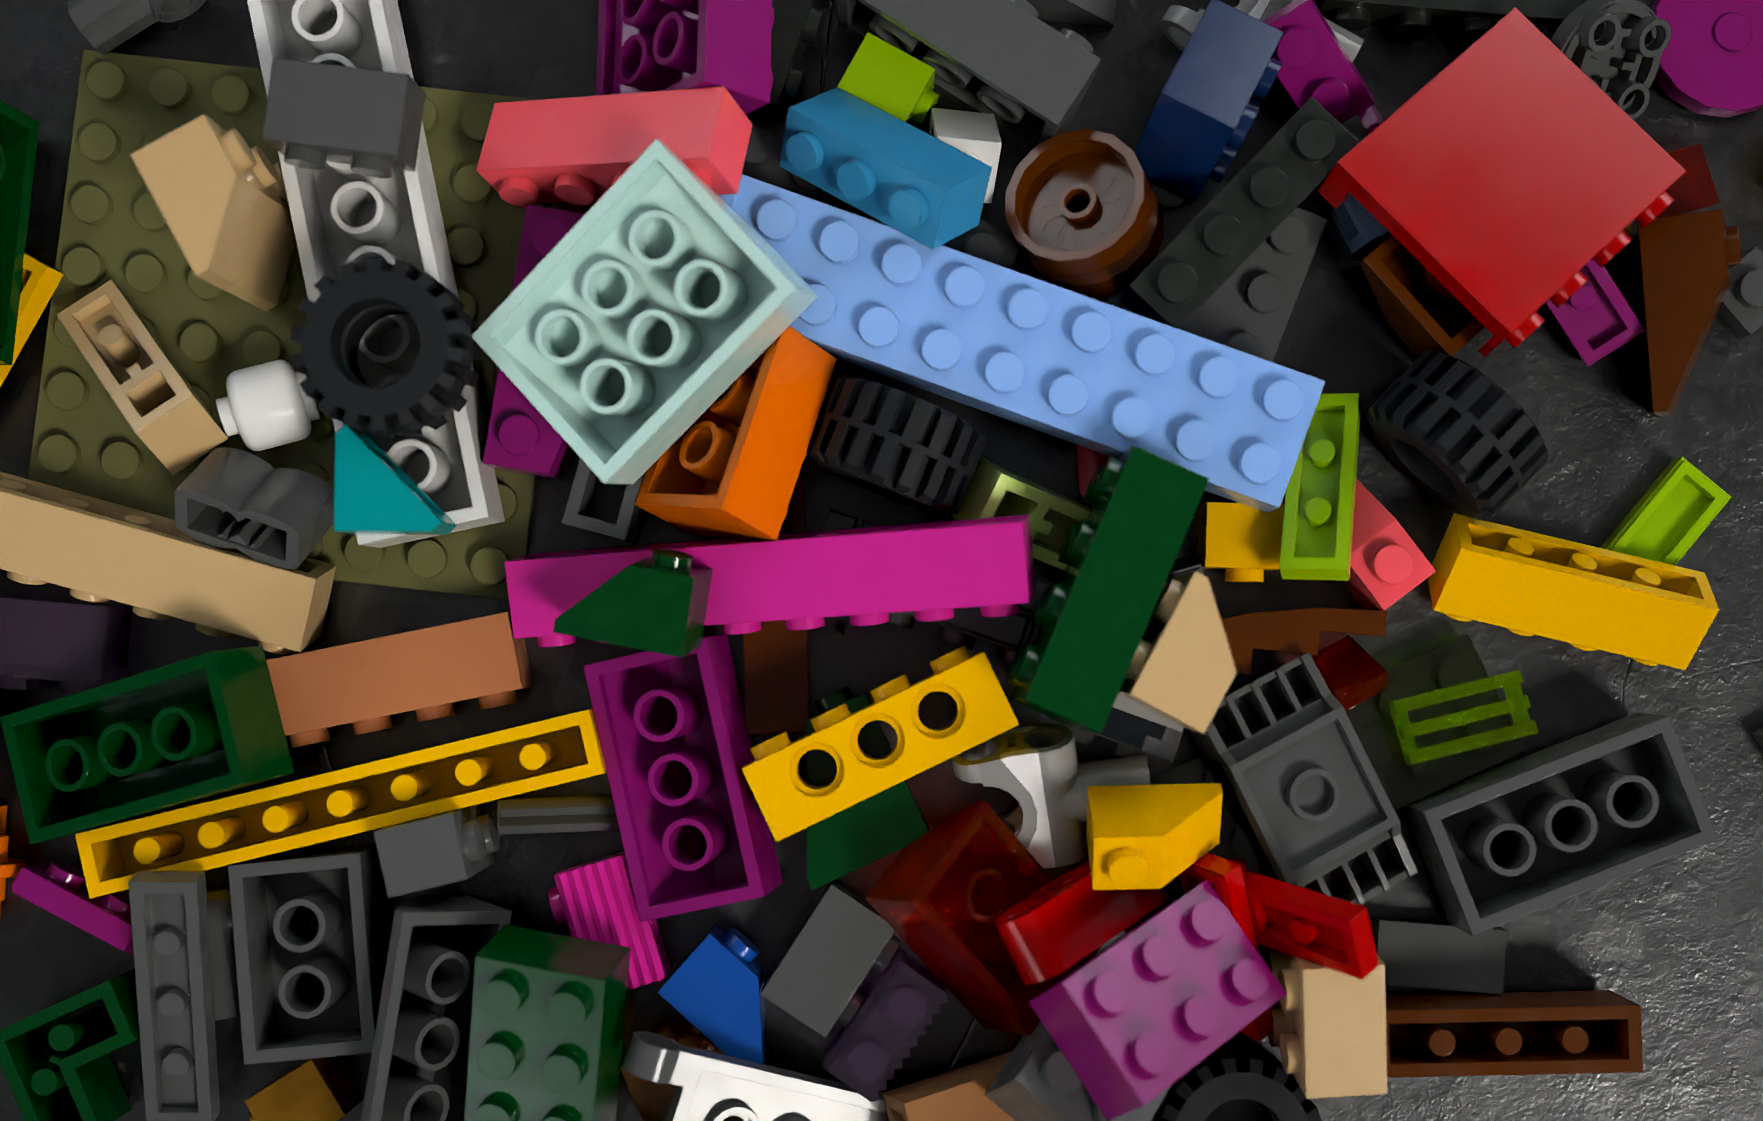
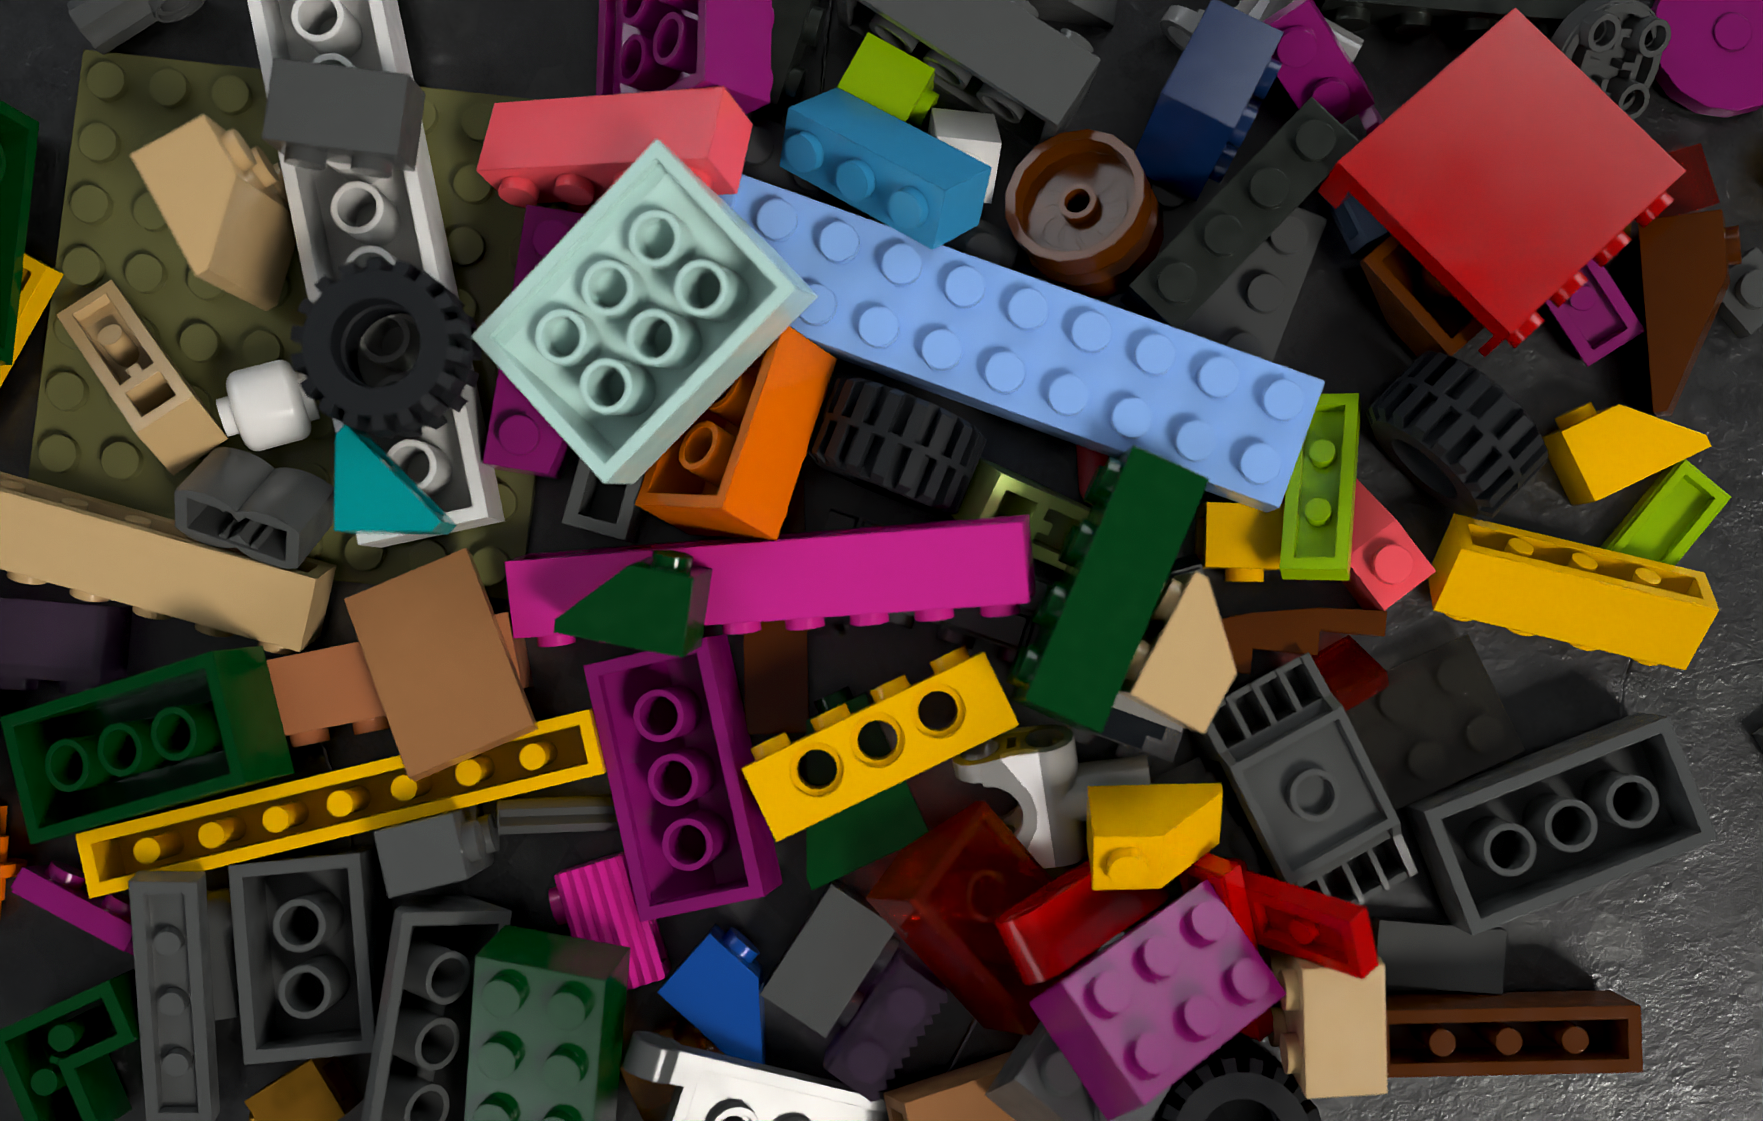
(440, 664): none -> medium nougat tile
(1515, 704): clear neon green tile -> none
(1614, 448): none -> yellow slope

